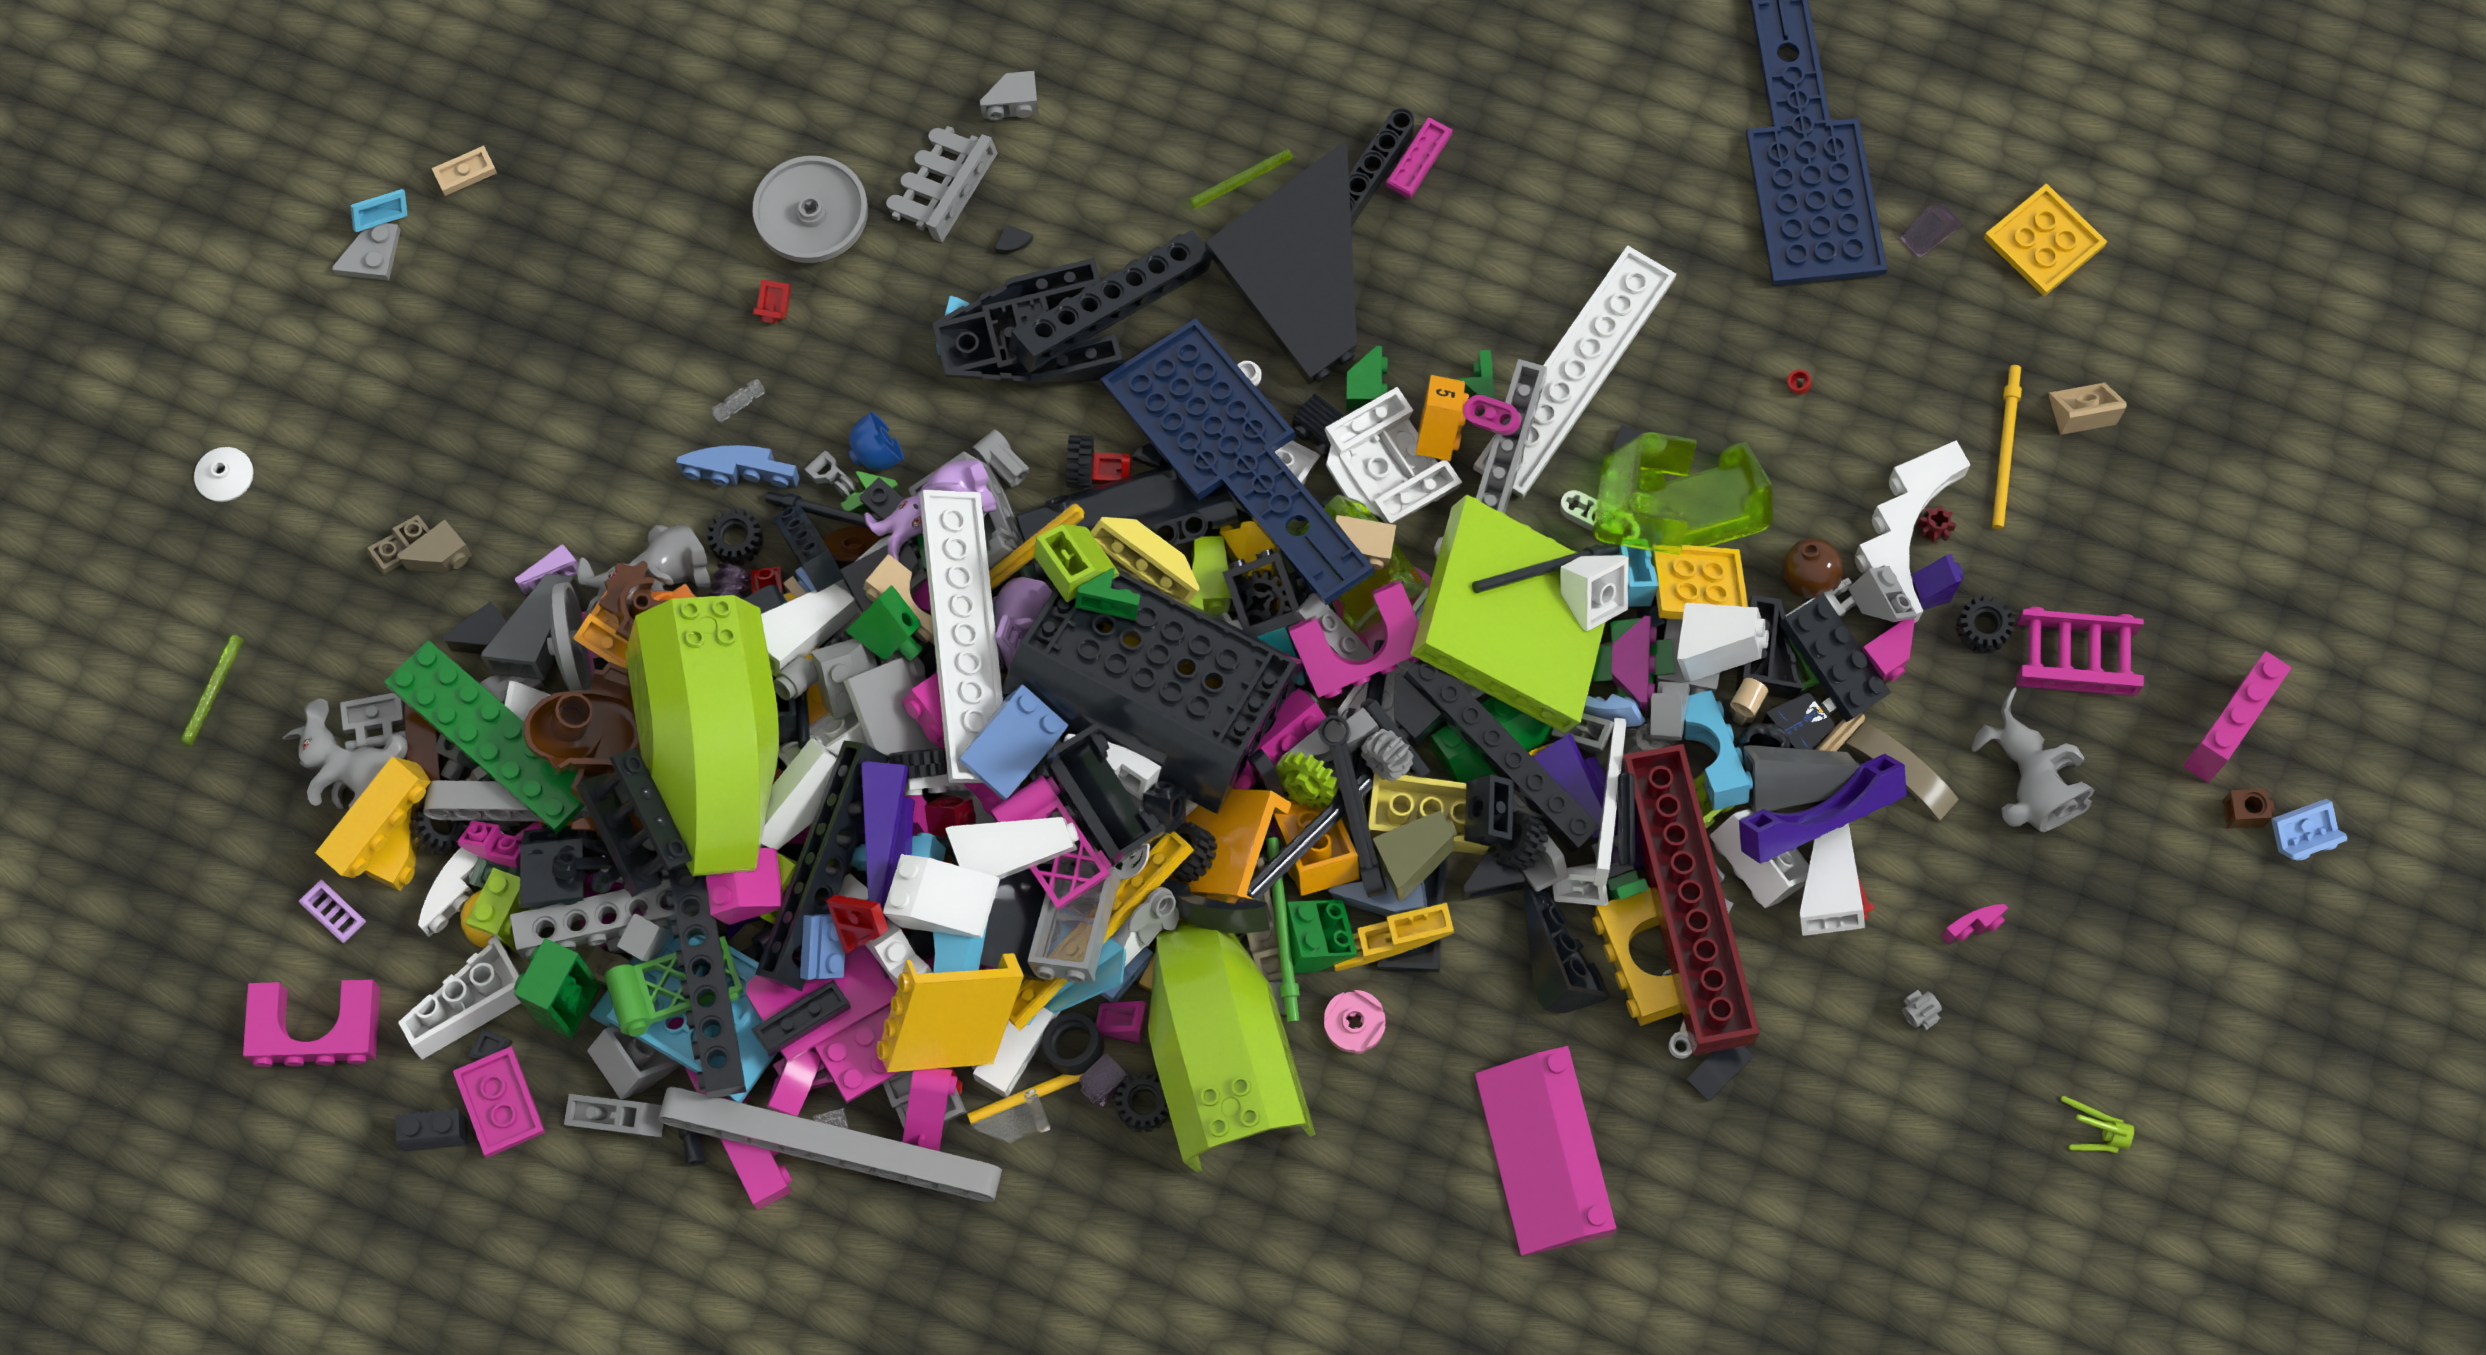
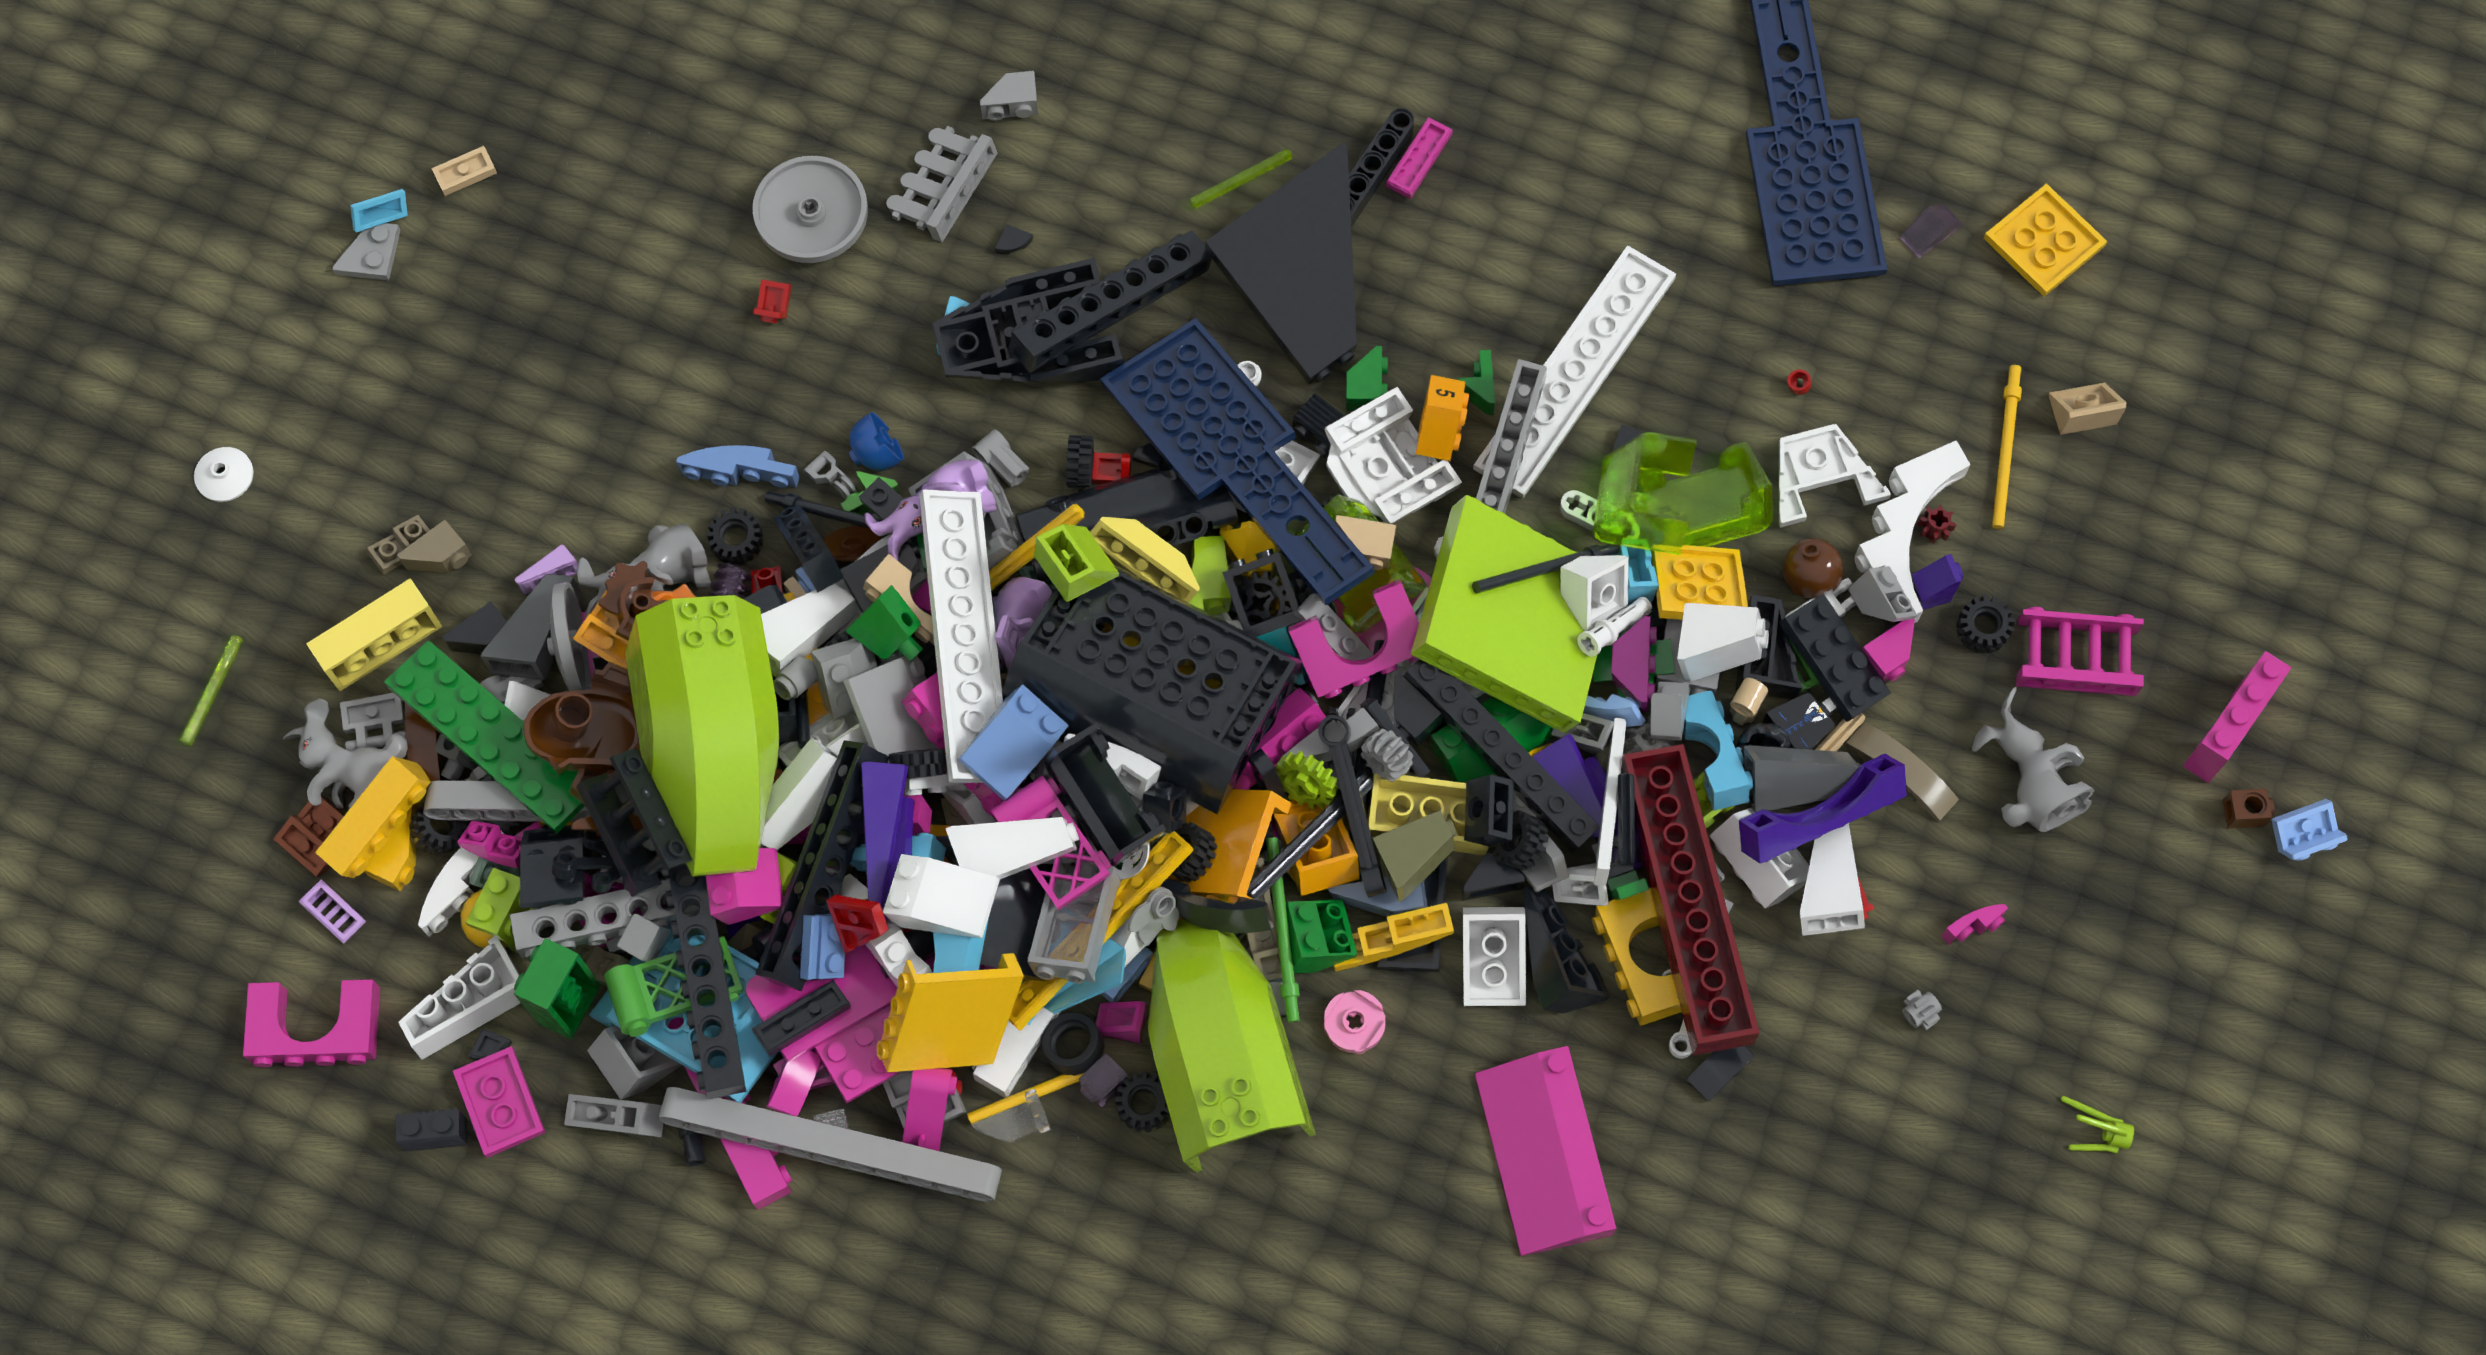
(306, 833): none -> copper slope
(374, 635): none -> light yellow brick
(738, 400): clear axle -> none
(948, 812): dark red brick -> none
(1101, 598): green slope -> none
(1494, 414): dark pink plate -> none
(1494, 956): none -> white slope
(1607, 631): none -> white pin
(1818, 460): none -> white wing

